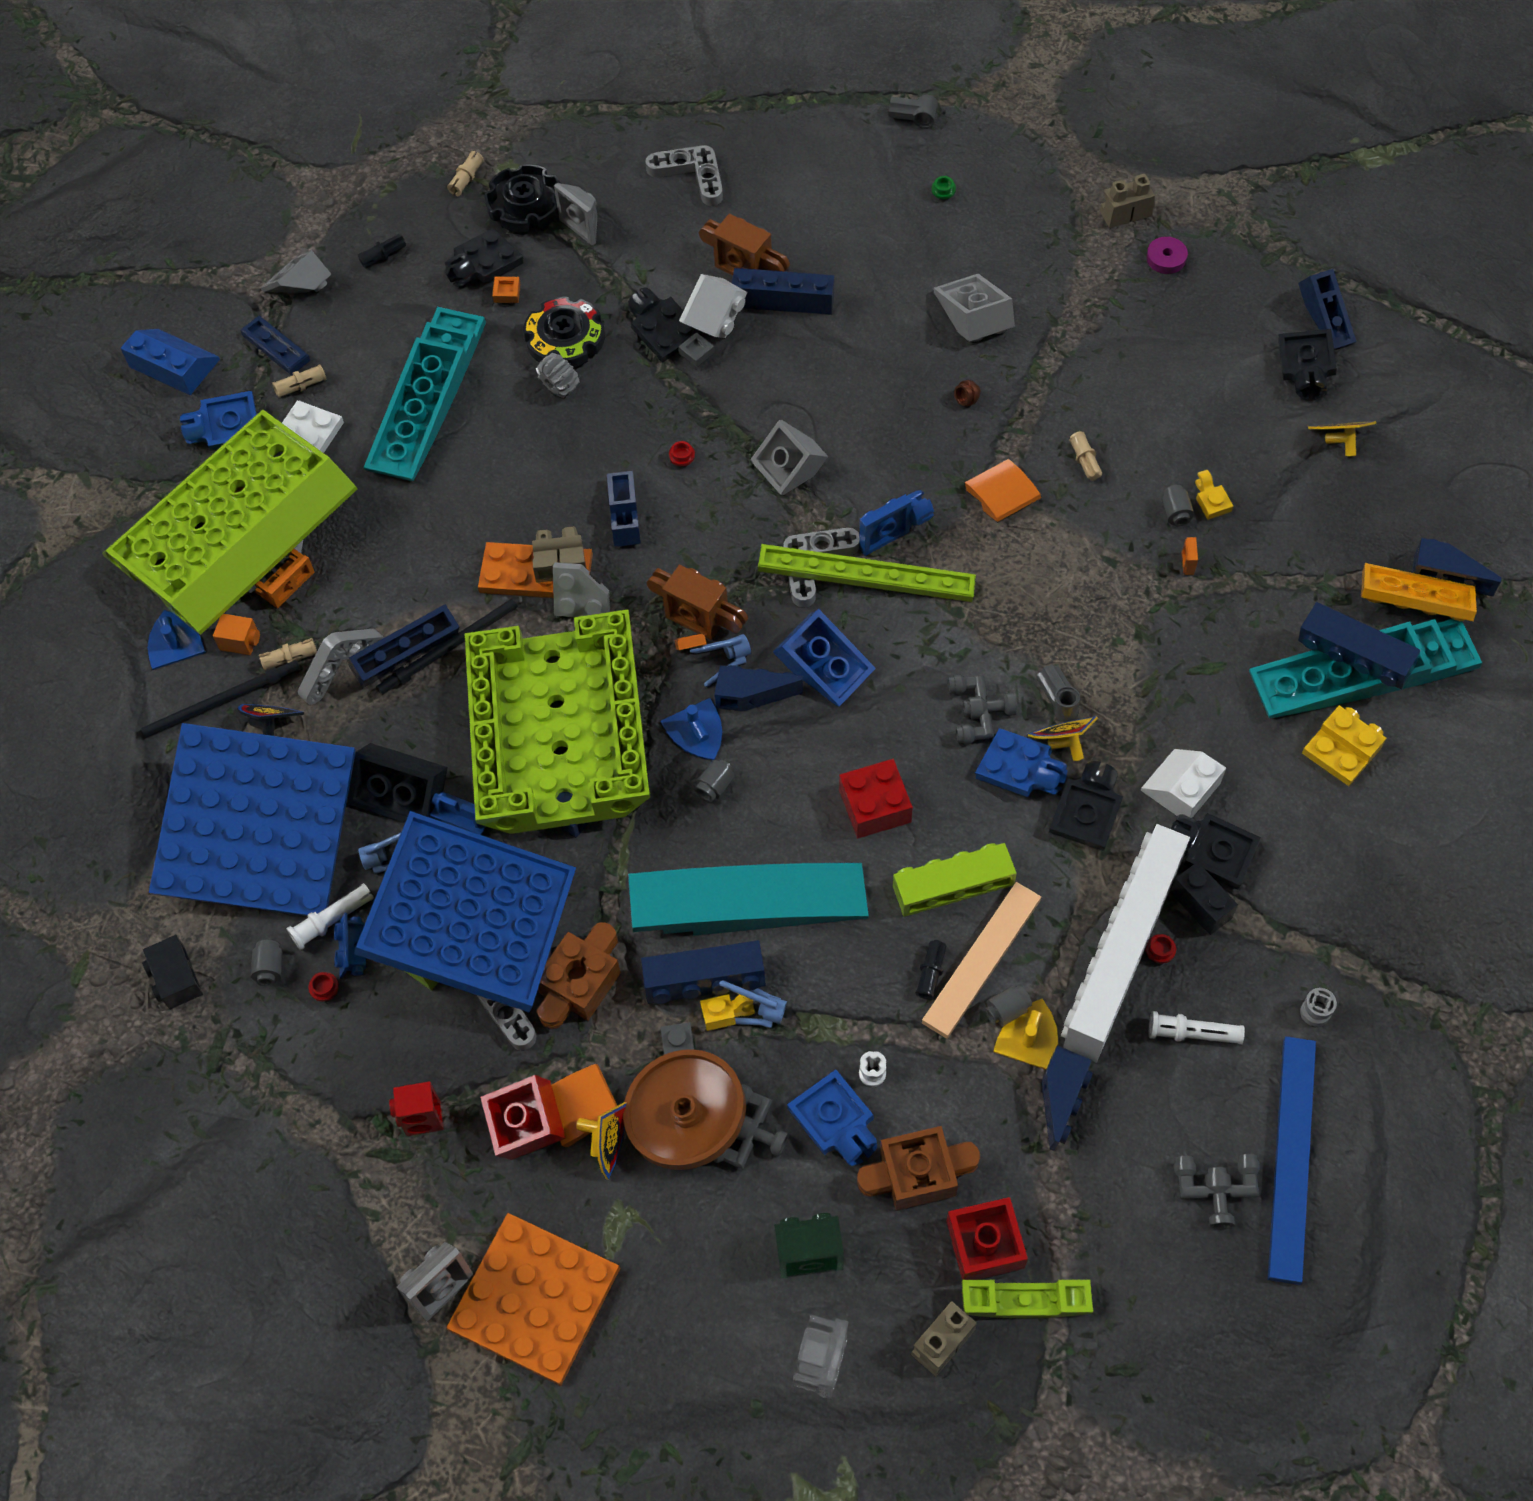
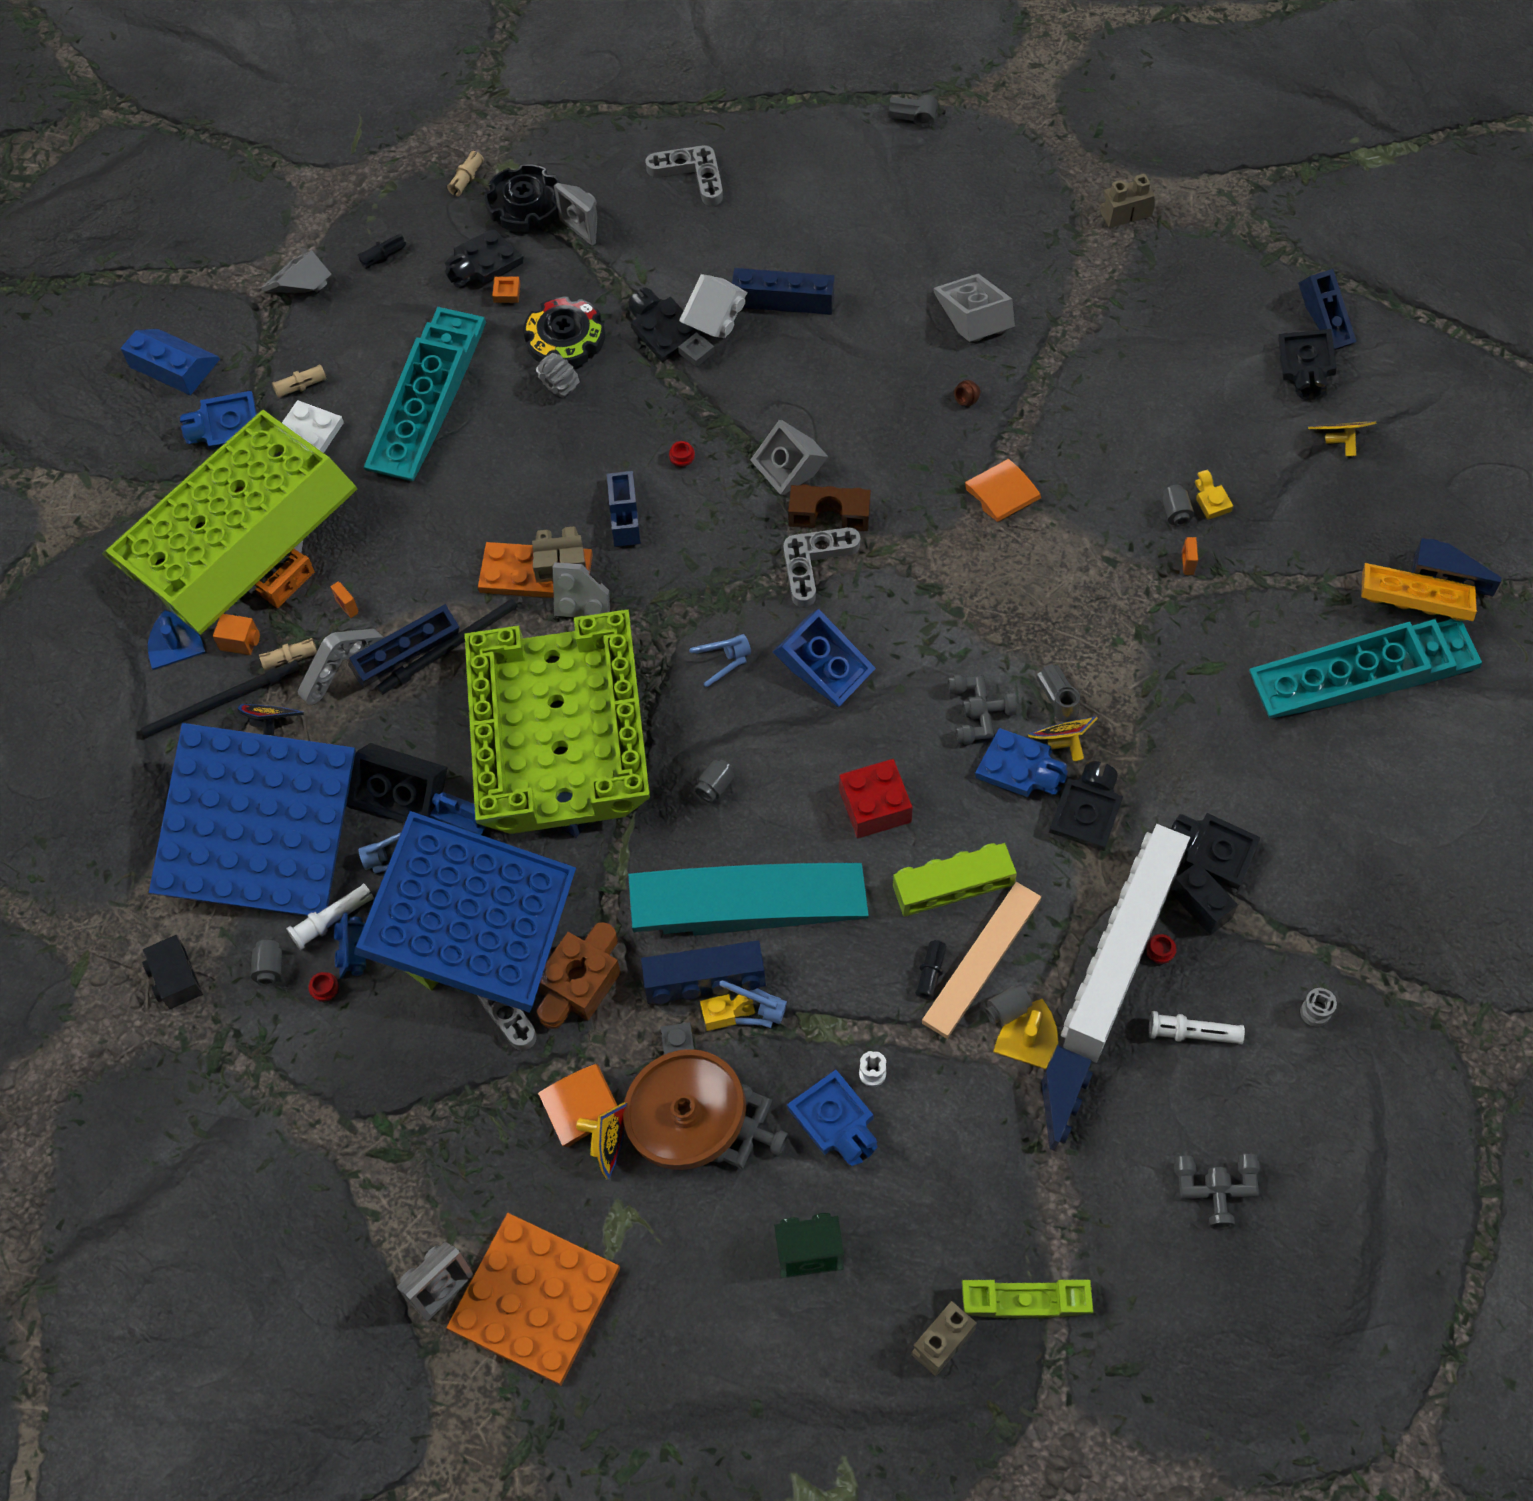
(275, 345): dark blue tile -> none
(344, 599): none -> orange tile
(416, 1108): red brick -> none
(523, 1117): red brick -> none
(690, 641): orange tile -> none
(696, 601): dark orange brick -> none
(696, 729): blue shield -> none
(741, 246): dark orange brick -> none
(747, 688): dark blue slope -> none
(810, 501): none -> reddish brown arch
(821, 1355): clear panel -> none
(867, 573): lime tile -> none
(893, 521): blue plate -> none
(918, 1168): dark orange brick -> none
(943, 187): green plate -> none
(986, 1239): red brick -> none
(1085, 455): tan axle -> none
(1164, 246): magenta piece -> none
(1184, 781): white slope -> none
(1292, 1161): blue tile -> none
(1345, 744): yellow plate -> none
(1358, 645): dark blue brick -> none

